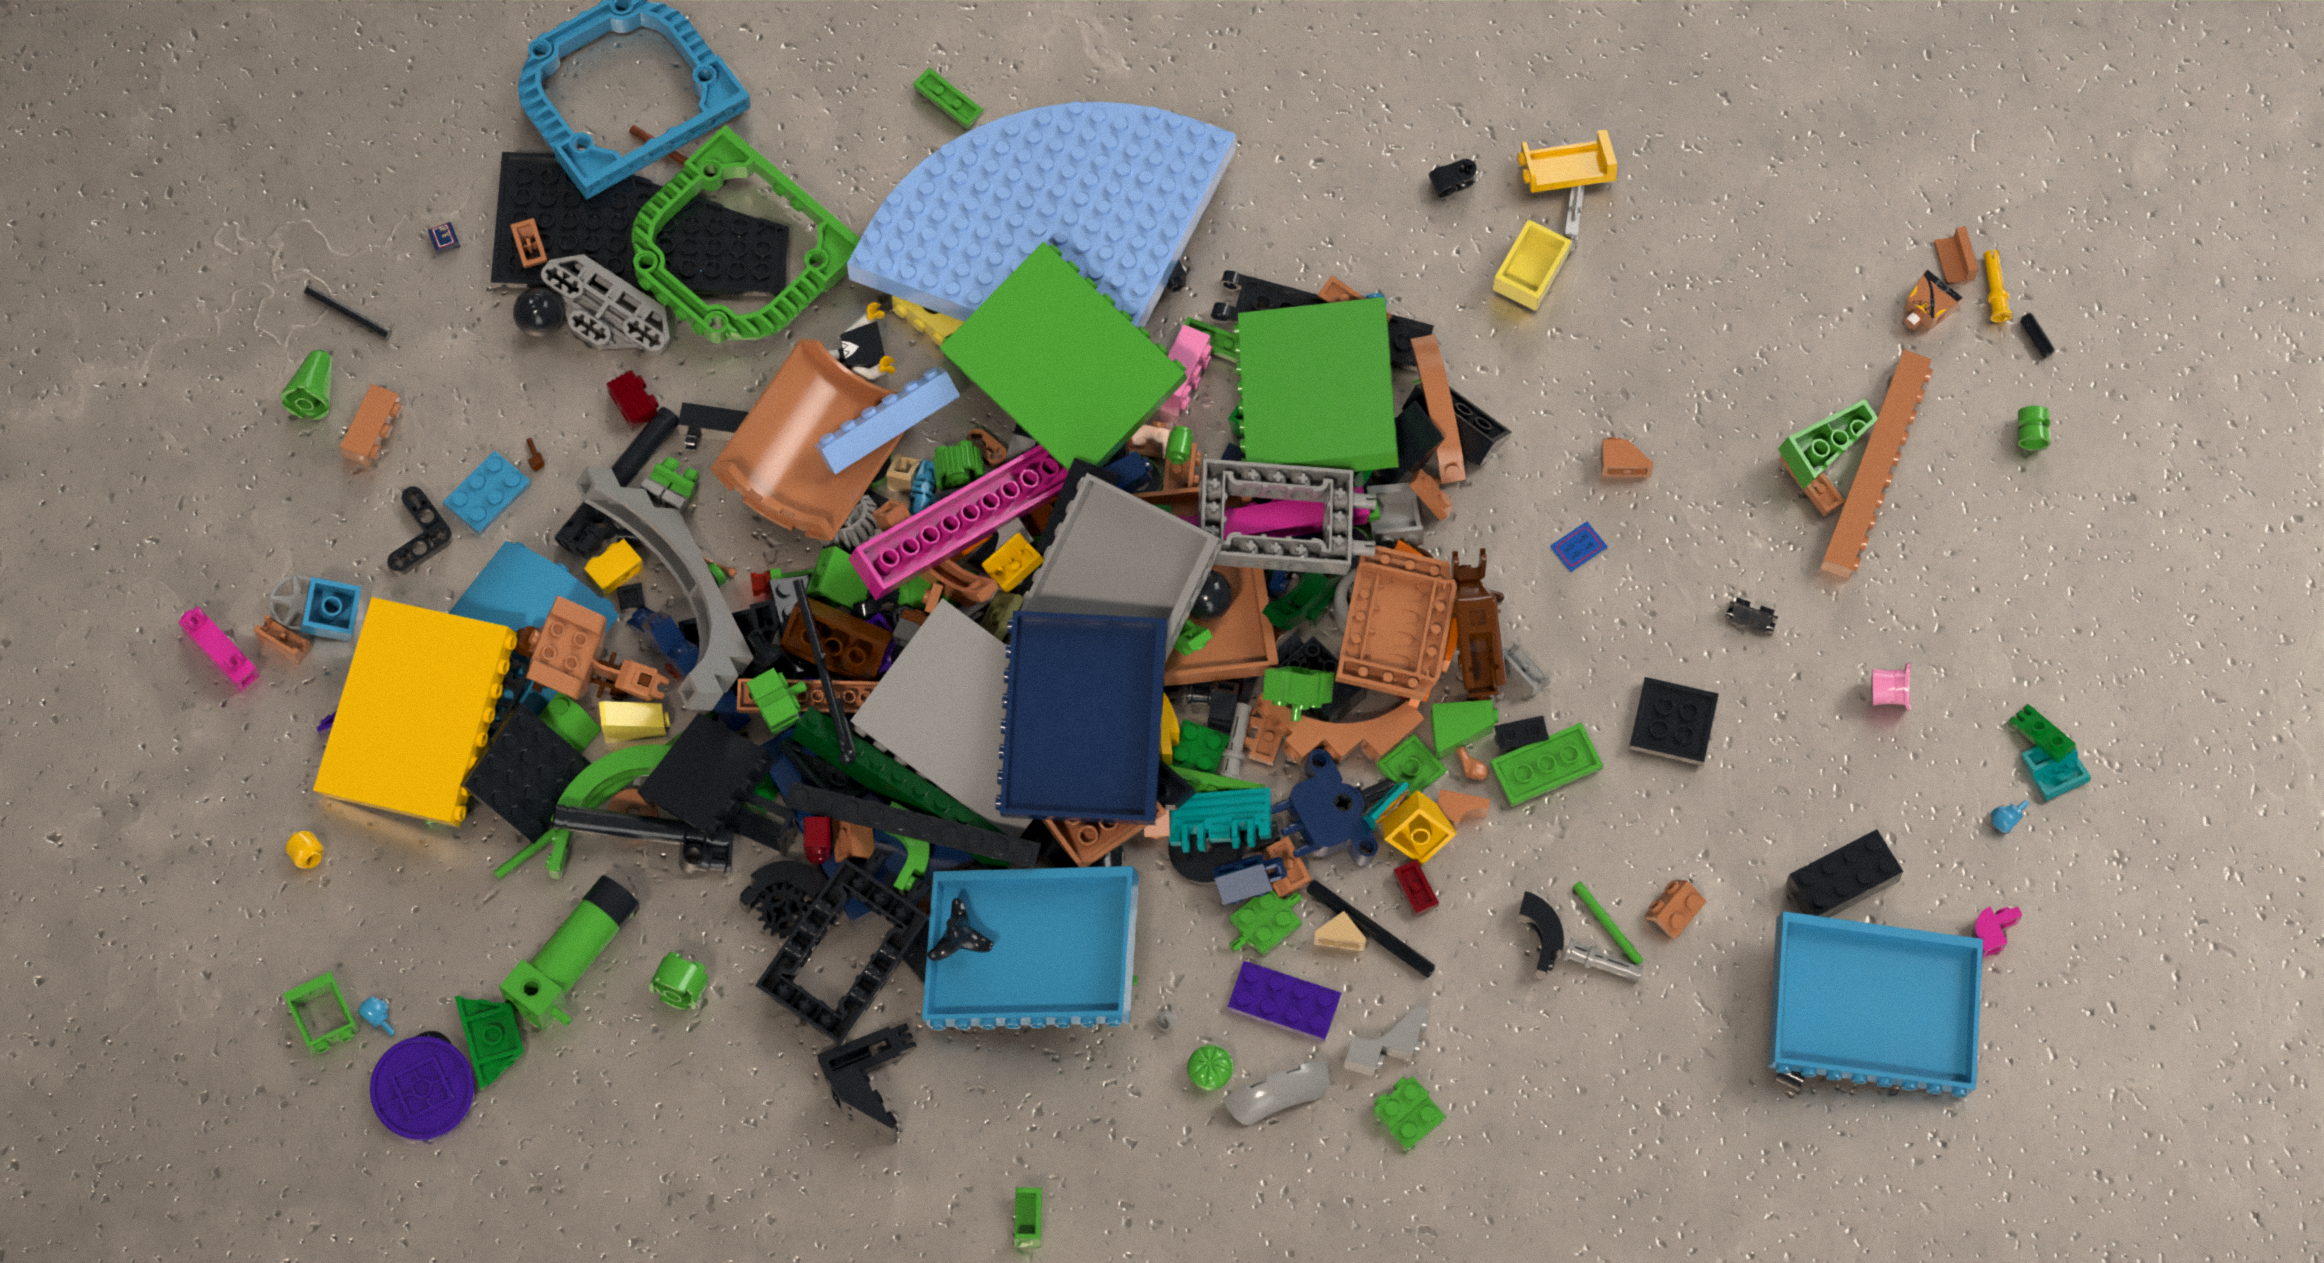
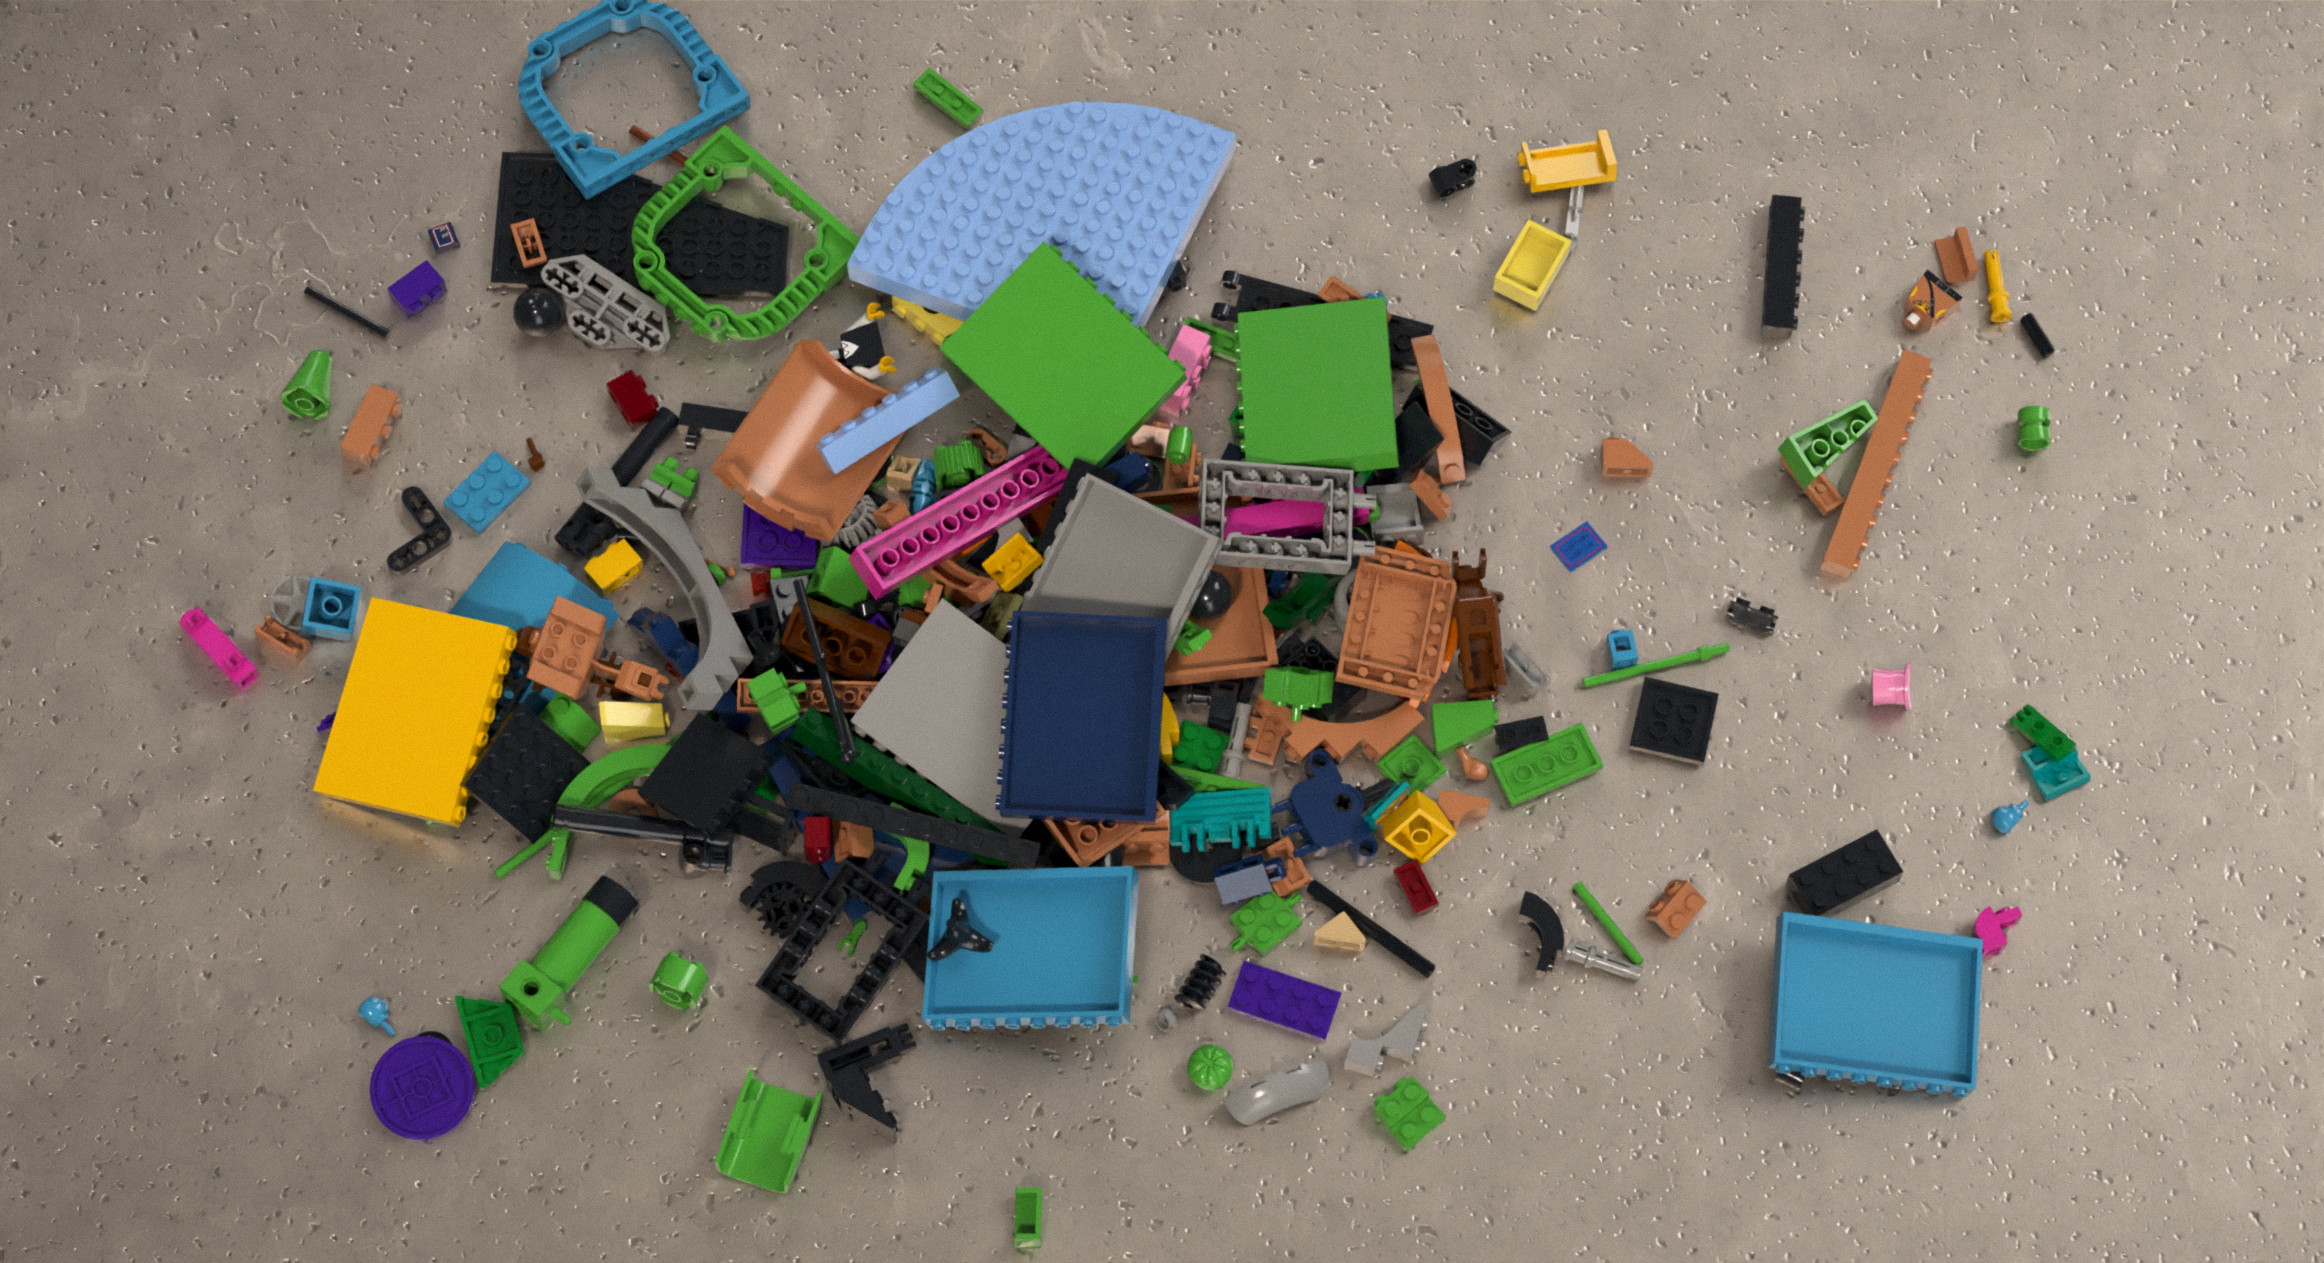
(304, 849): yellow head -> none
(311, 991): bright green window -> none
(417, 289): none -> dark purple brick
(631, 597): black tile -> none
(767, 1135): none -> bright green piece
(774, 546): none -> dark purple plate
(853, 938): none -> bright green piece
(1147, 849): none -> nougat bracket
(1200, 983): none -> black piece
(1624, 640): none -> dark azure brick
(1703, 653): none -> bright green bar
(1781, 267): none -> black brick

